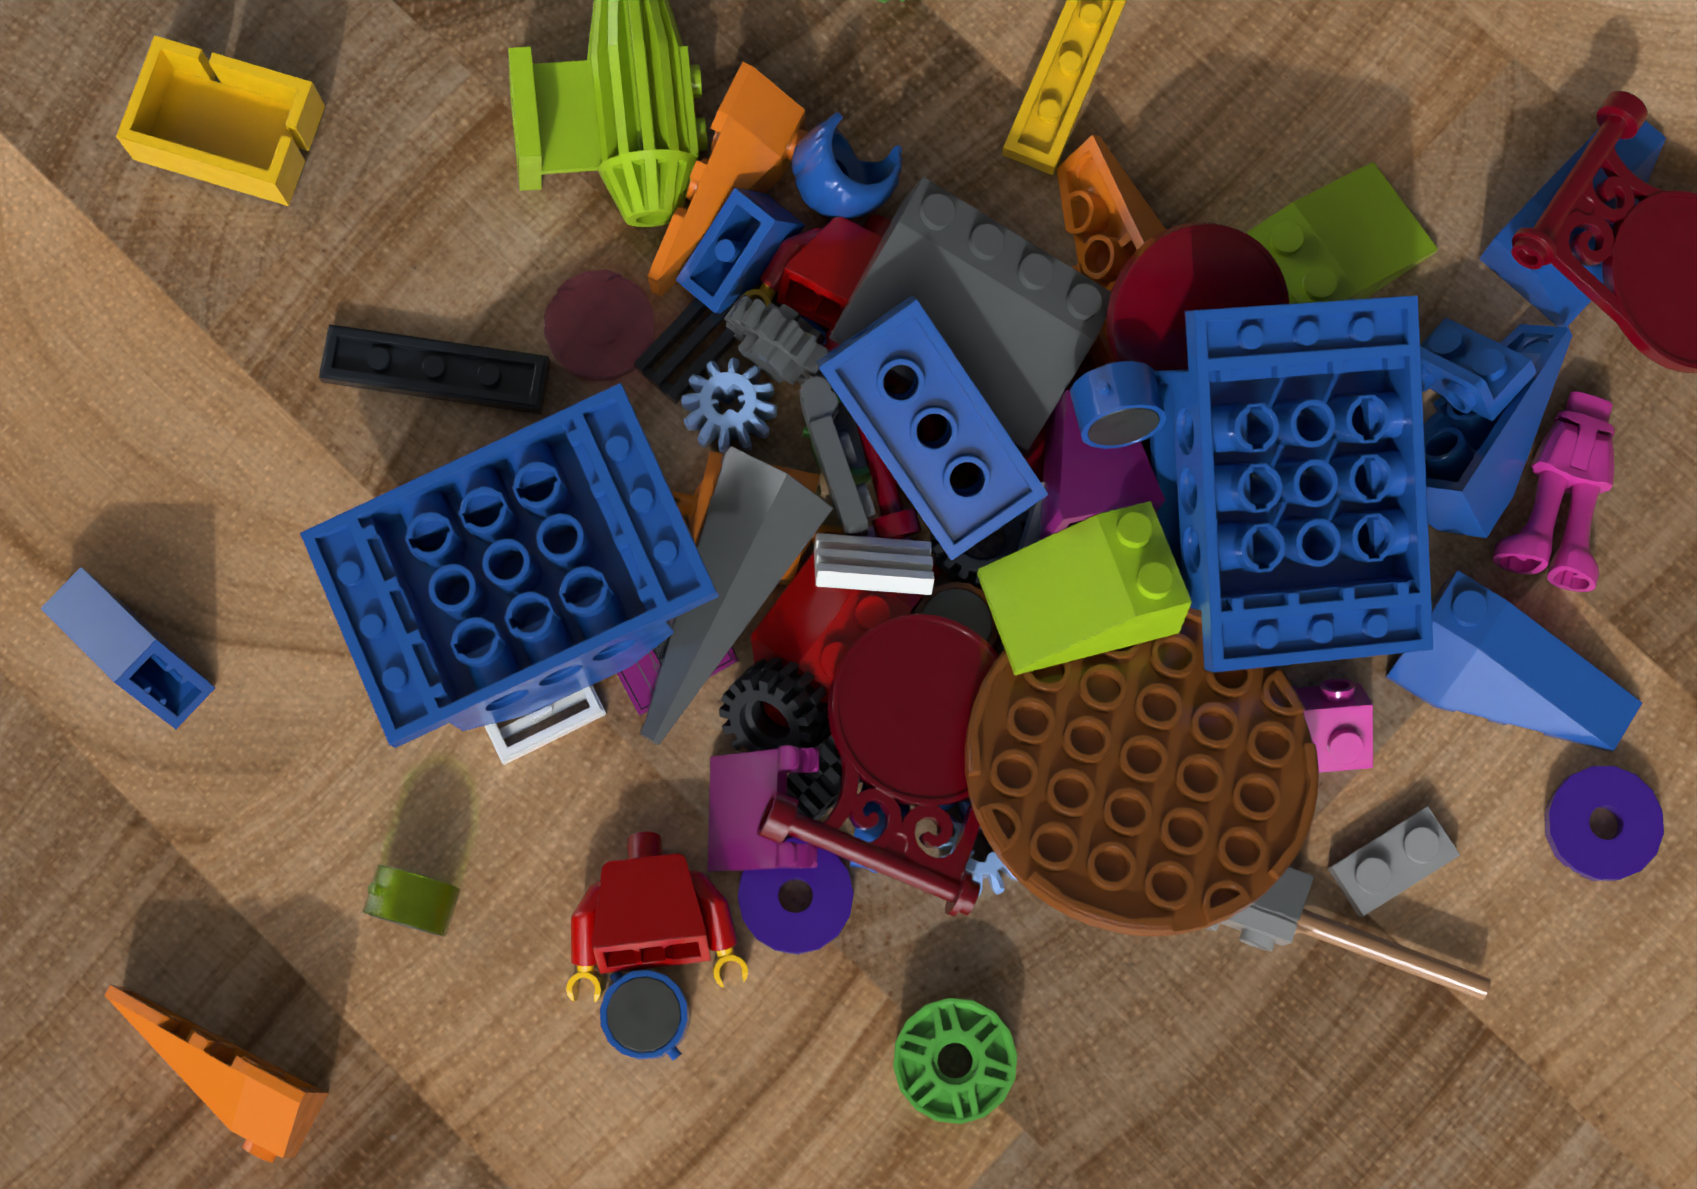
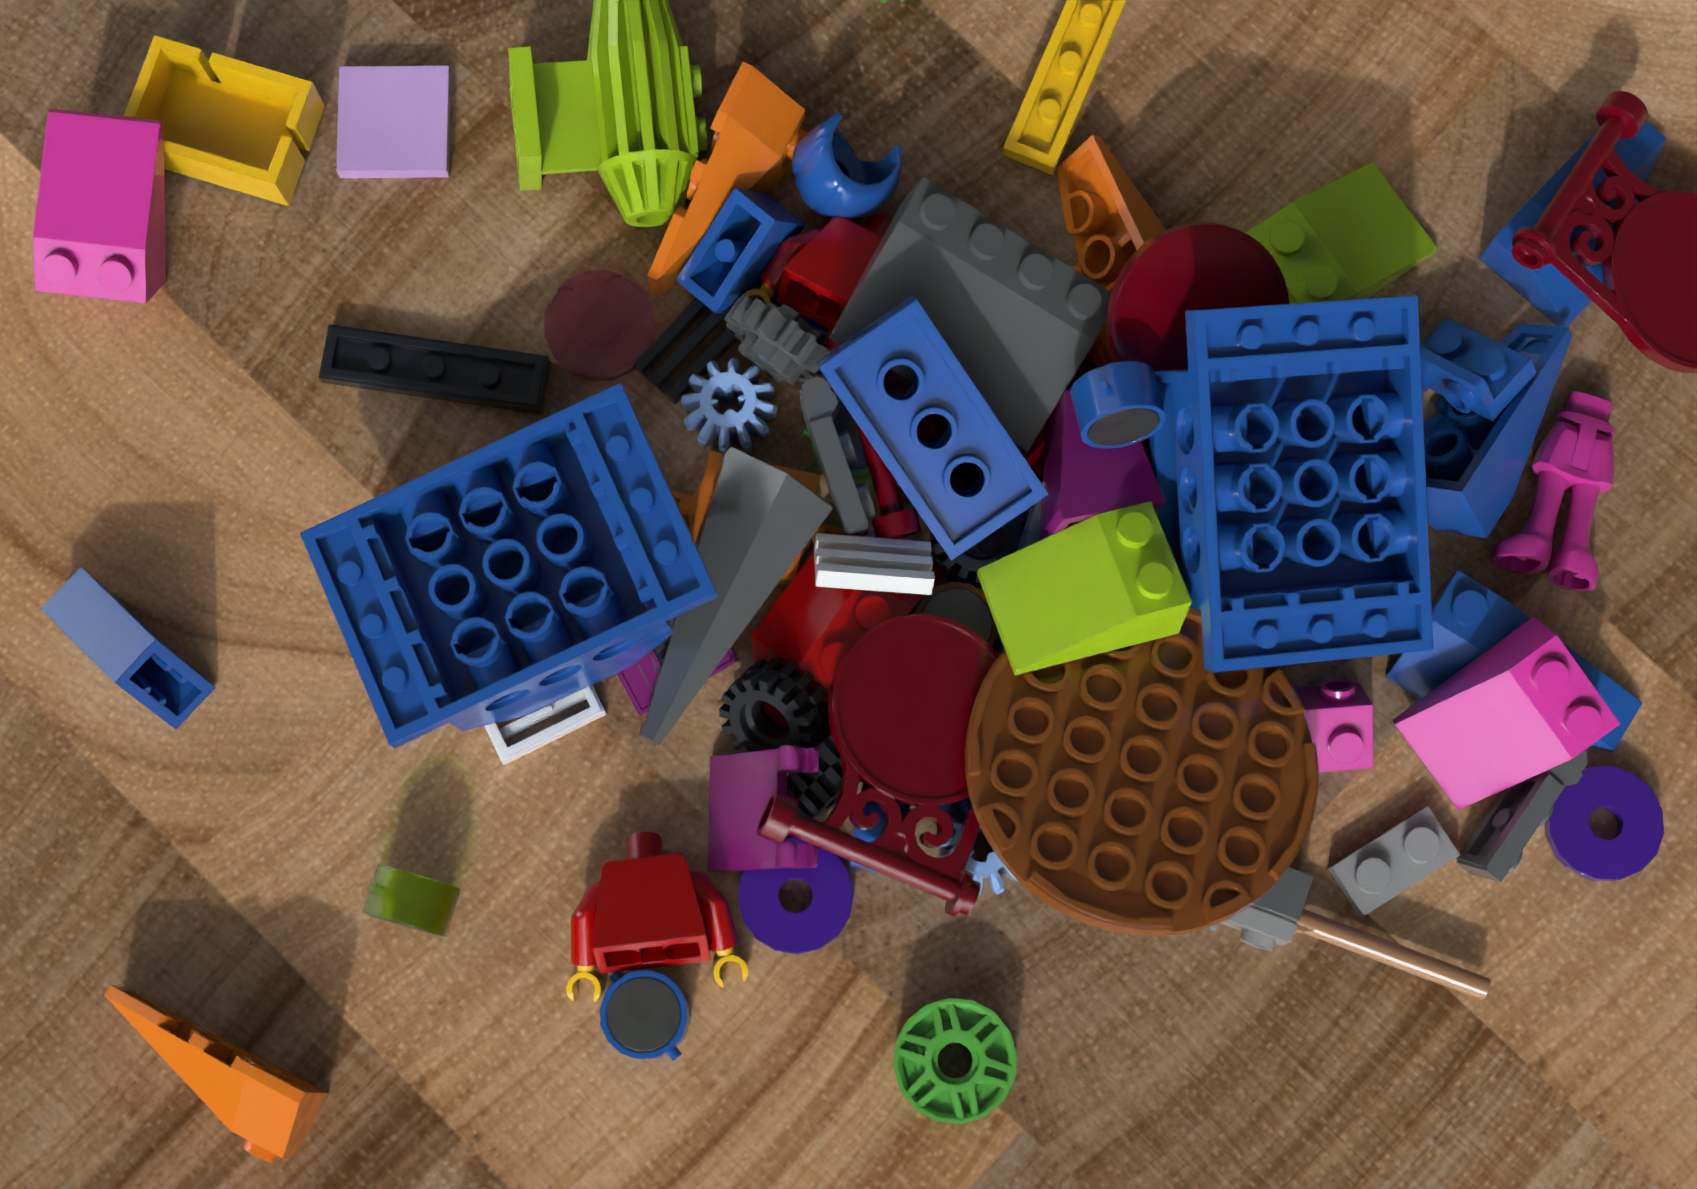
(101, 207): none -> dark pink slope
(394, 122): none -> lavender tile
(1506, 716): none -> slope
(1514, 817): none -> dark grey hinge

